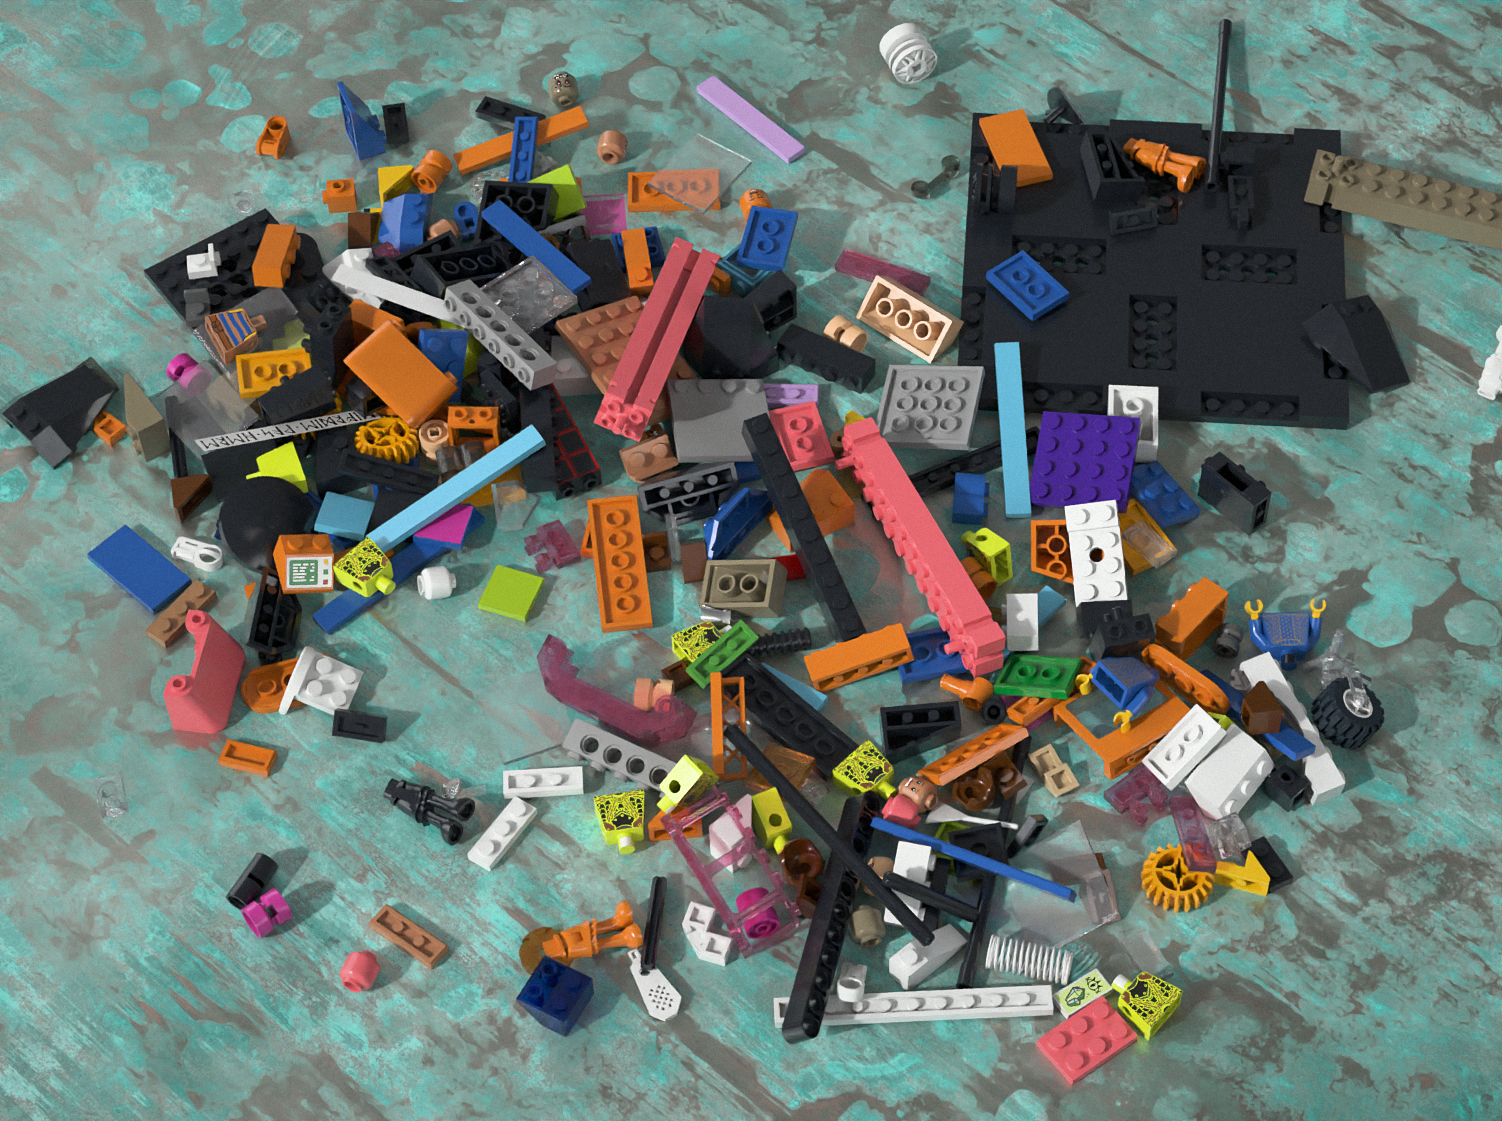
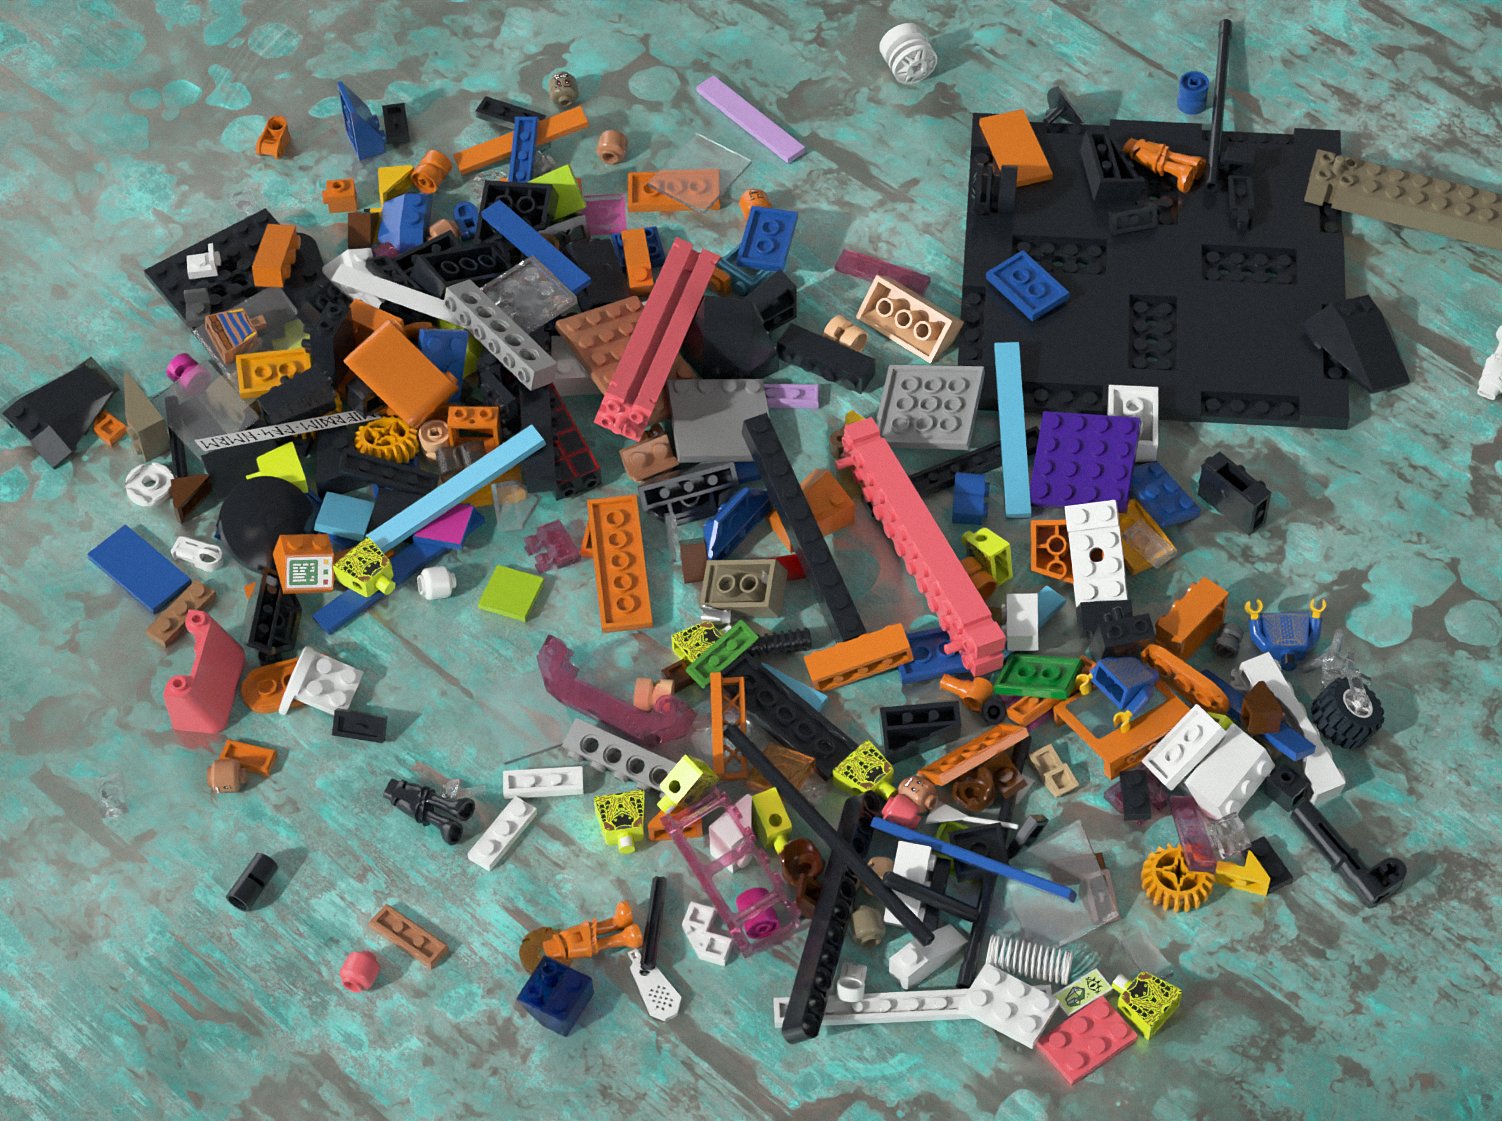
(149, 495): none -> white tile
(226, 776): none -> nougat head
(259, 919): dark pink wheel -> none
(656, 551): reddish brown bracket -> none
(802, 435): coral plate -> none
(950, 169): clear smoke bar -> none
(1009, 1005): none -> white plate
(1135, 795): none -> black plate
(1193, 93): none -> blue wheel
(1345, 860): none -> black piece

